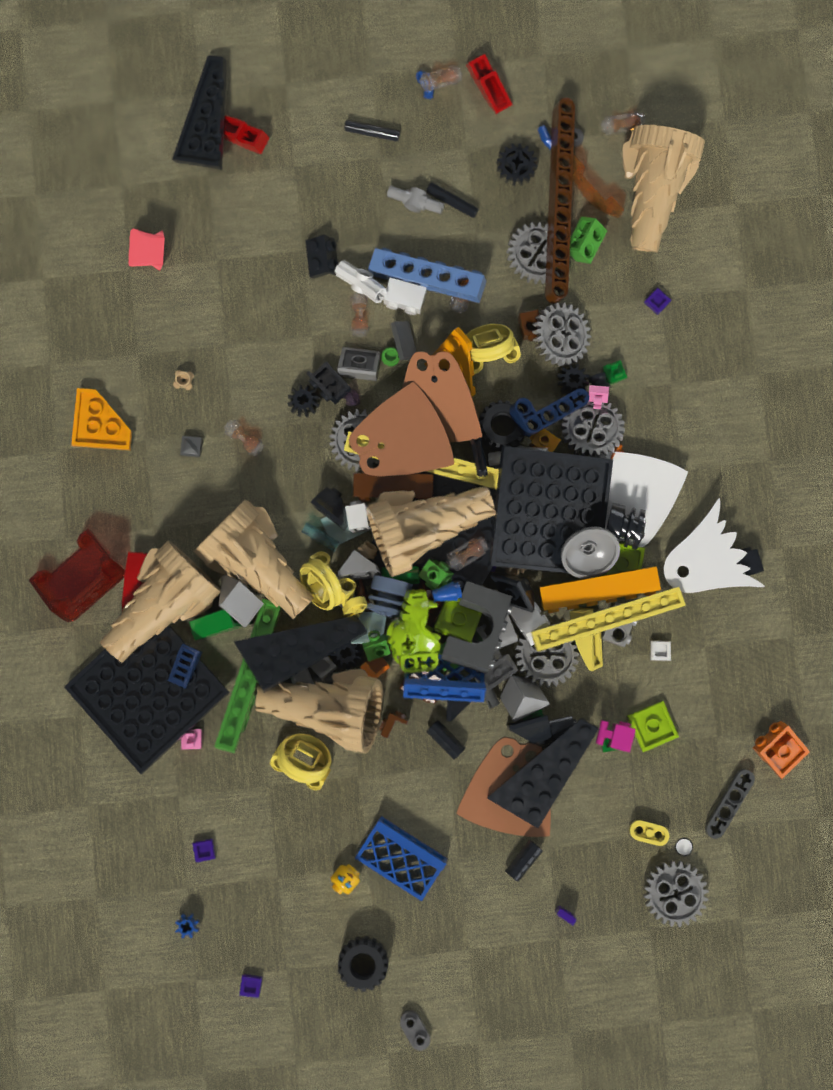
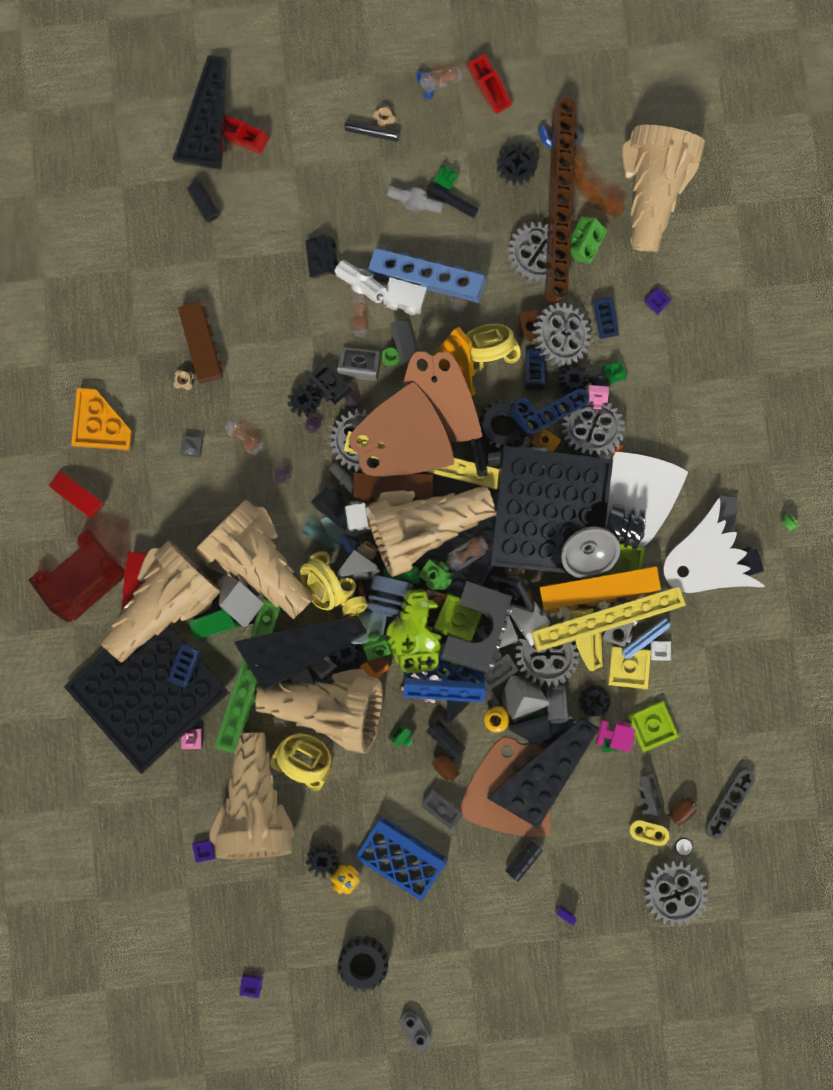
(76, 495): none -> red slope
(146, 248): coral piece -> none
(182, 930): blue gear -> none
(200, 342): none -> reddish brown brick
(203, 201): none -> black axle
(252, 820): none -> tan cone
(282, 476): none -> hinge
(312, 424): none -> hinge
(322, 867): none -> black gear
(344, 478): none -> dark grey pin
(350, 543): none -> dark blue slope
(385, 111): none -> tan plate
(387, 724): reddish brown bracket -> none
(400, 736): none -> green tile
(442, 809): none -> flat silver plate
(446, 178): none -> green tile
(446, 767): none -> reddish brown brick
(448, 592): blue cone -> none
(494, 724): none -> yellow head
(534, 381): none -> dark blue slope
(557, 704): none -> dark grey tile
(593, 691): none -> black gear
(610, 308): none -> dark blue slope
(613, 123): clear piece -> none
(631, 671): none -> light yellow tile
(645, 638): none -> light blue axle
(652, 796): none -> flat silver plate
(682, 811): none -> reddish brown brick
(727, 512): none -> dark grey tile
(780, 748): orange plate -> none
(789, 521): none -> bright green plate

